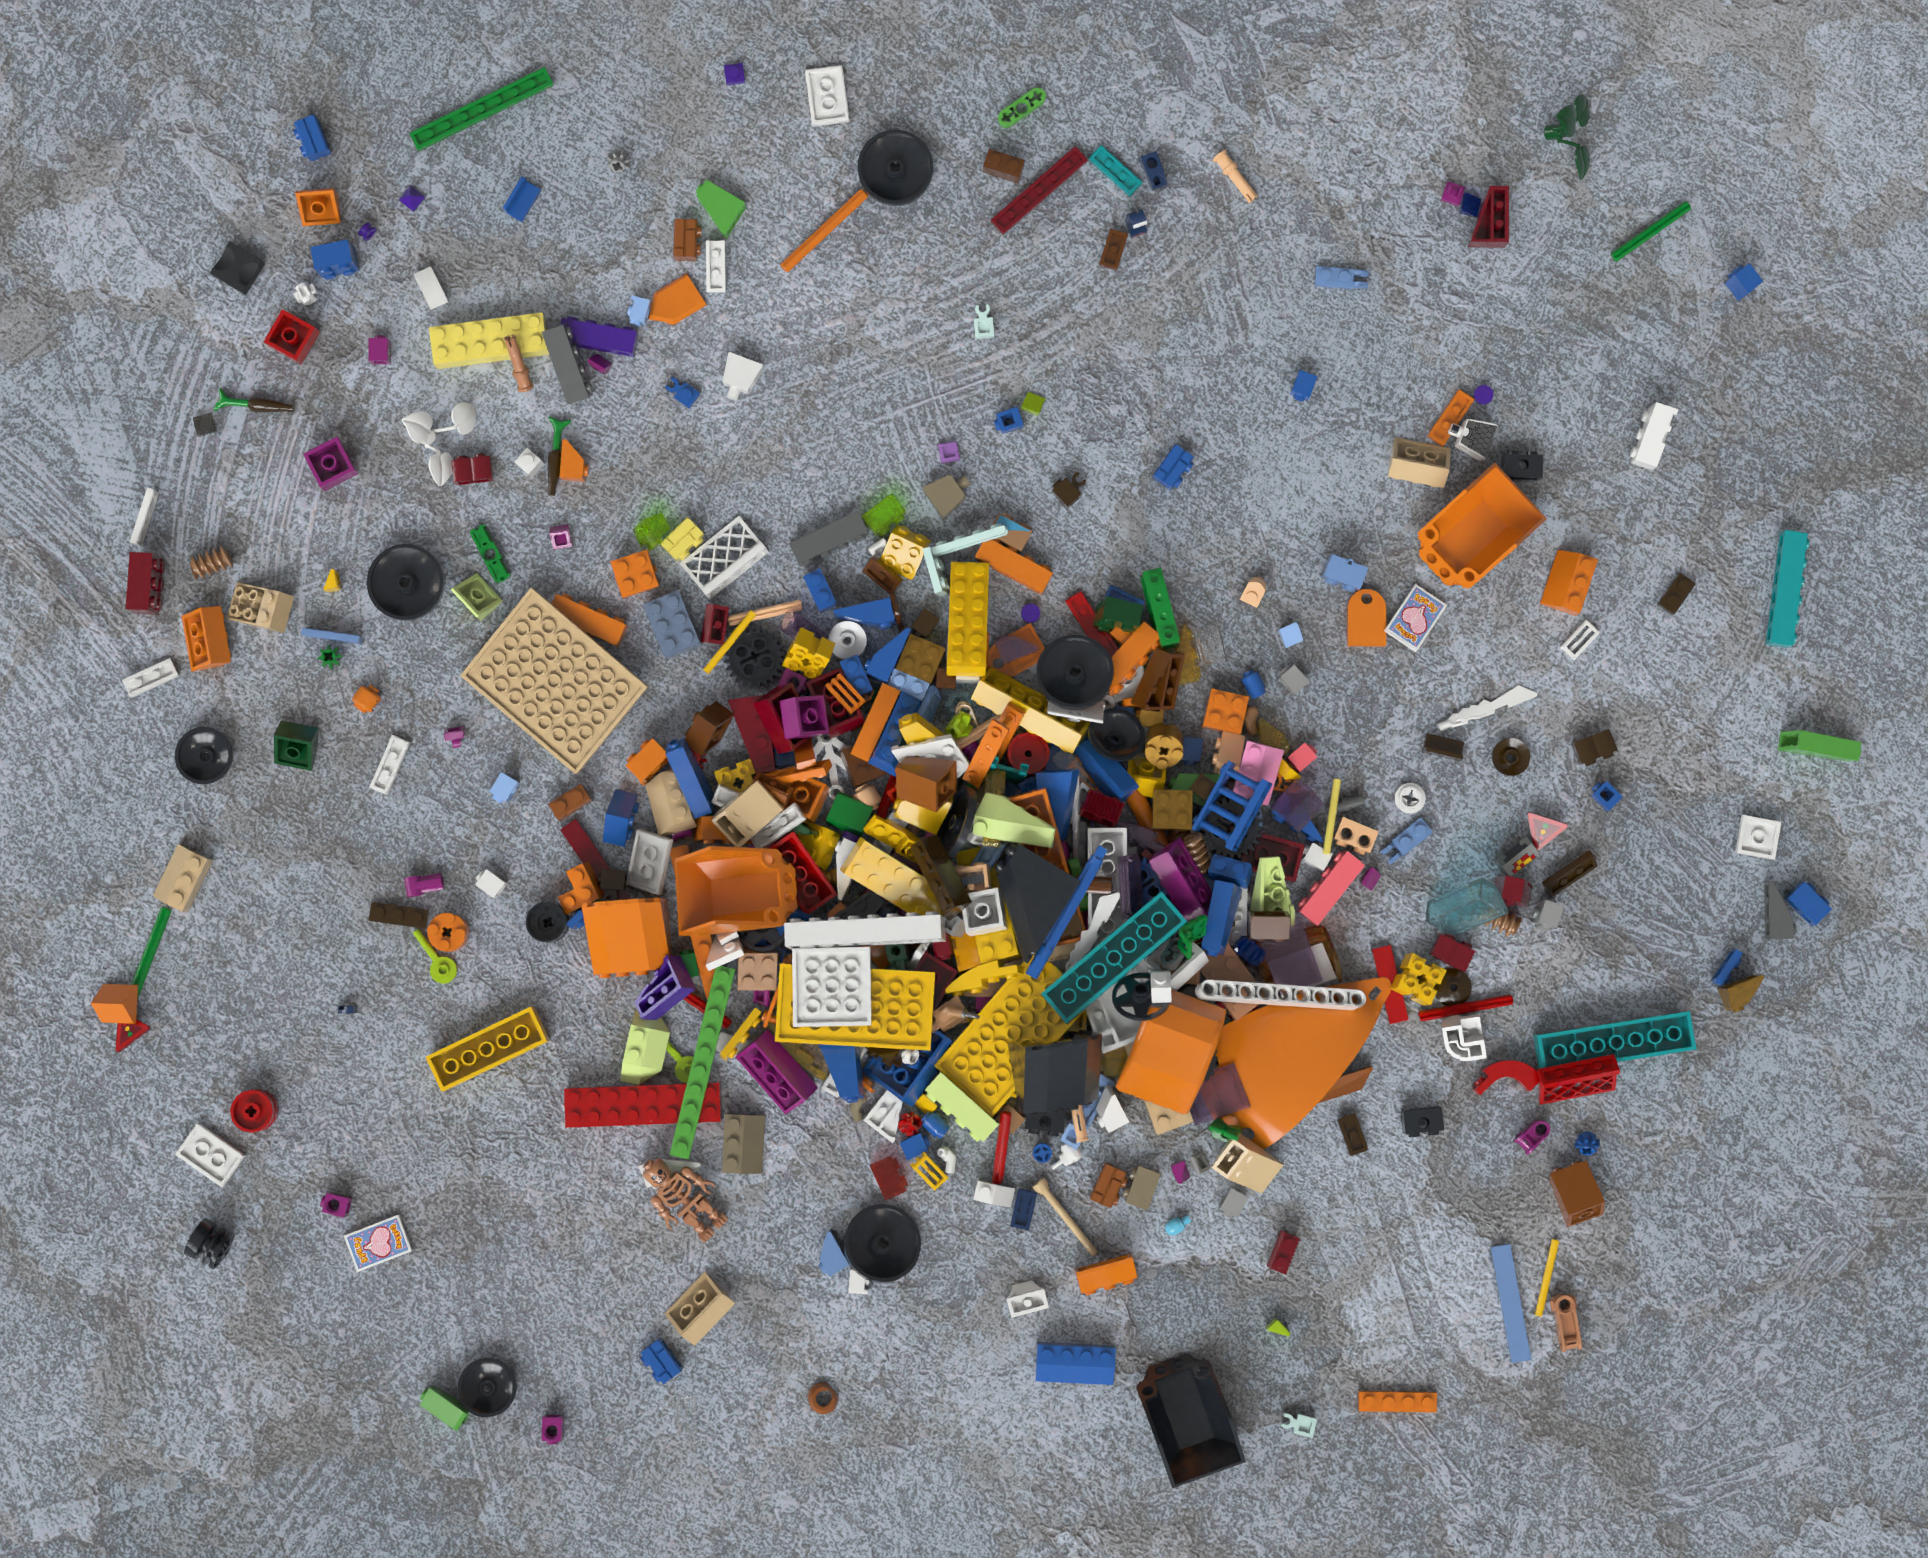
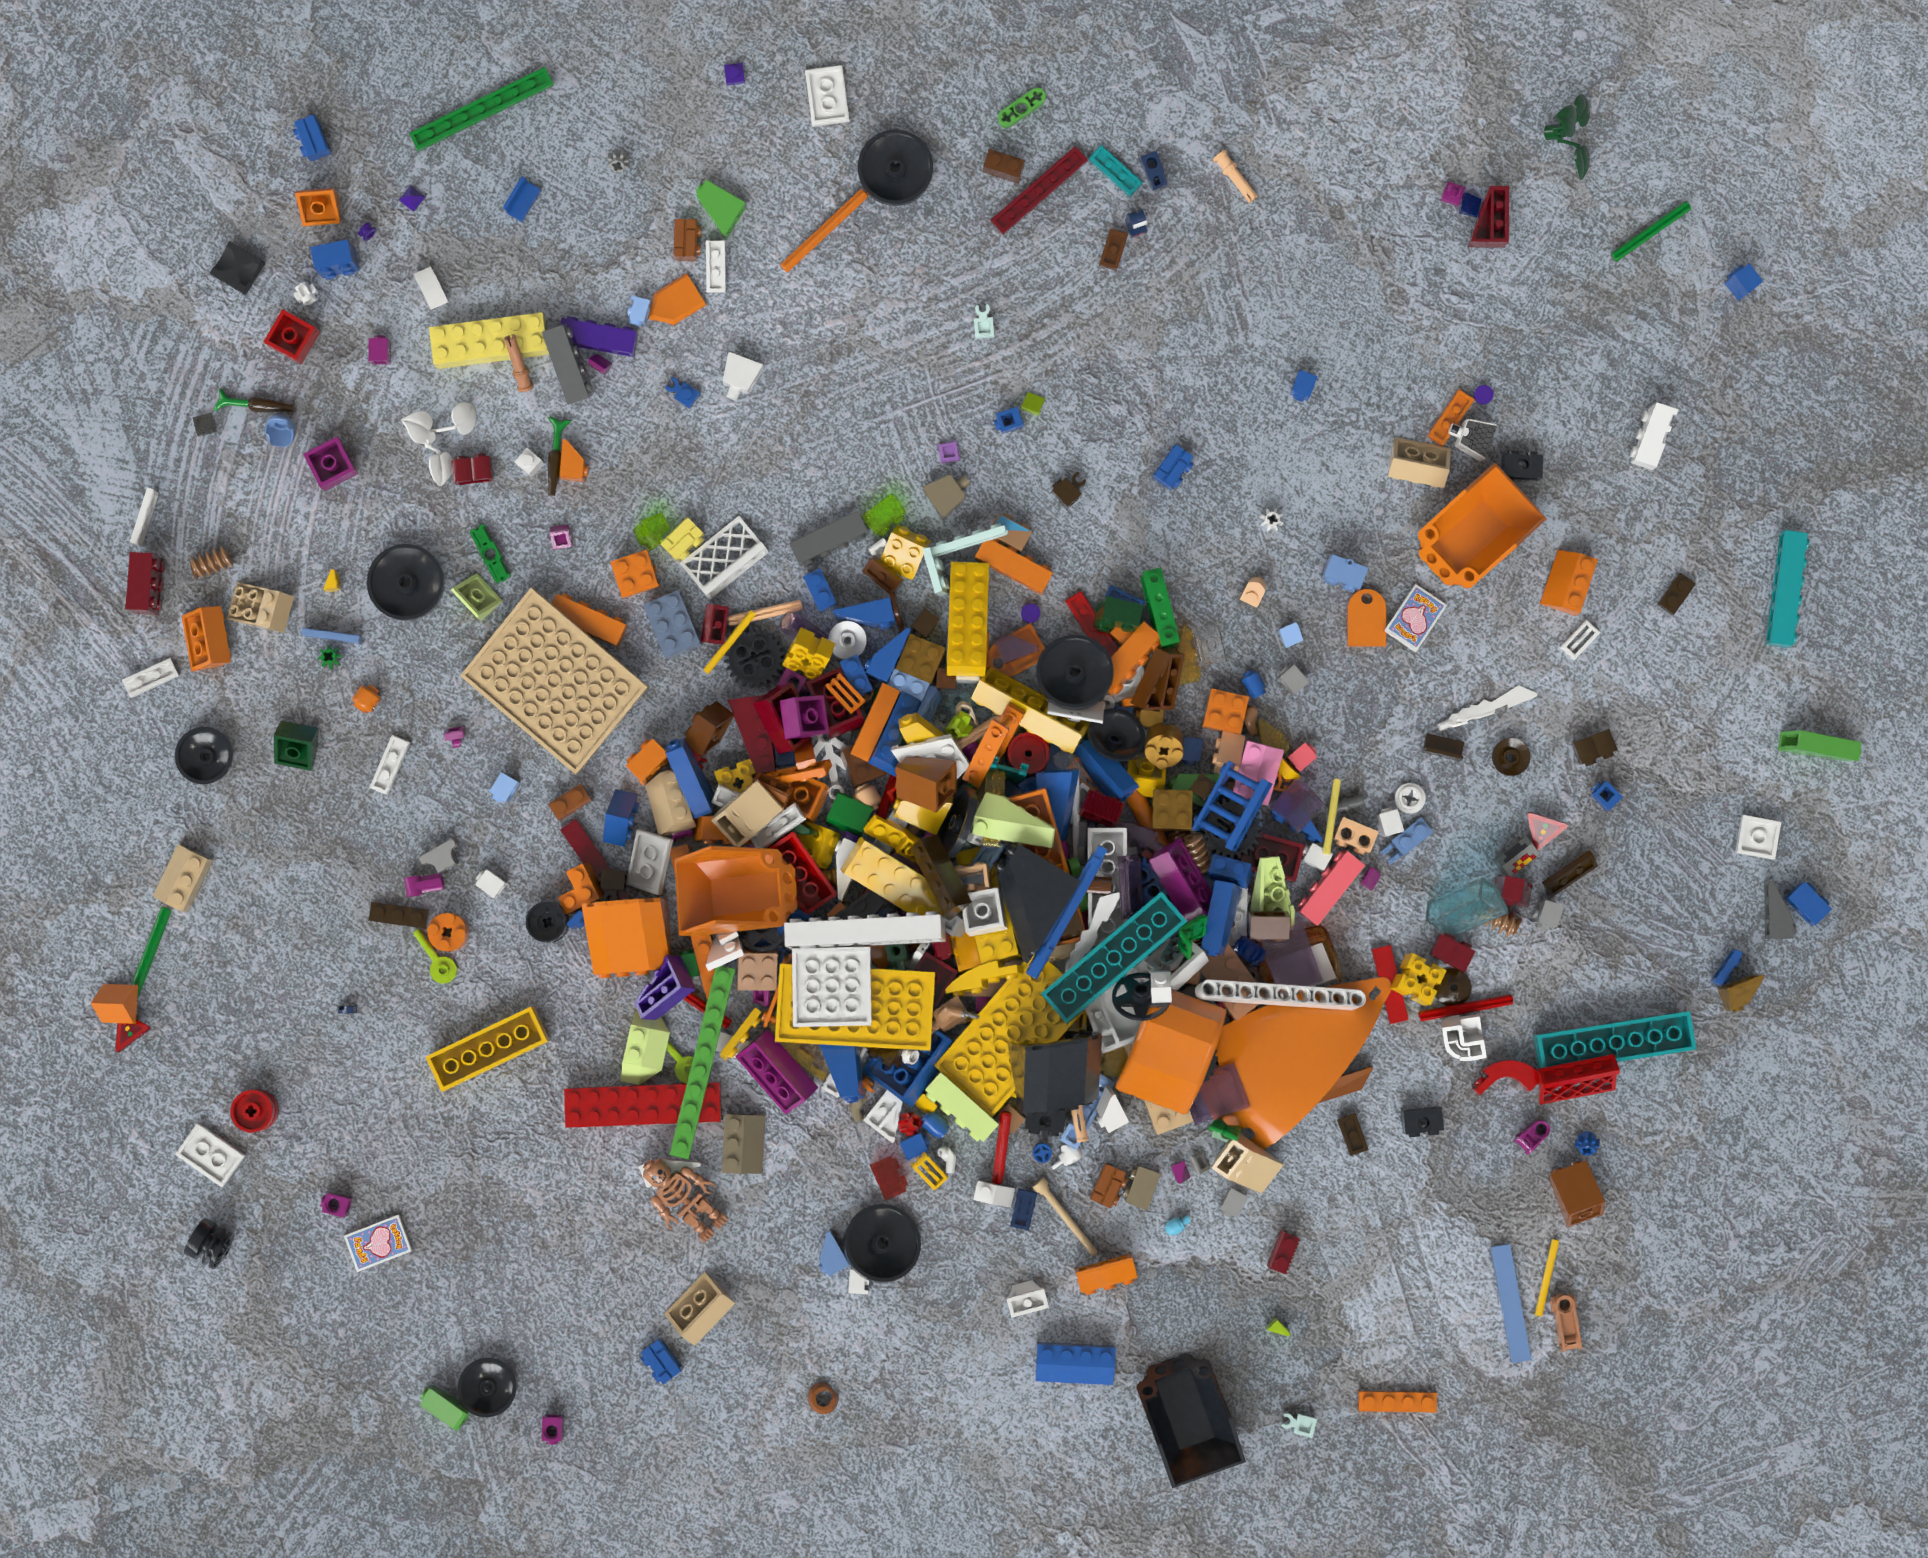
(280, 430): none -> medium blue hair
(441, 856): none -> light grey brick
(1276, 518): none -> white gear
(1339, 277): medium blue hinge -> none
(1390, 822): none -> white brick

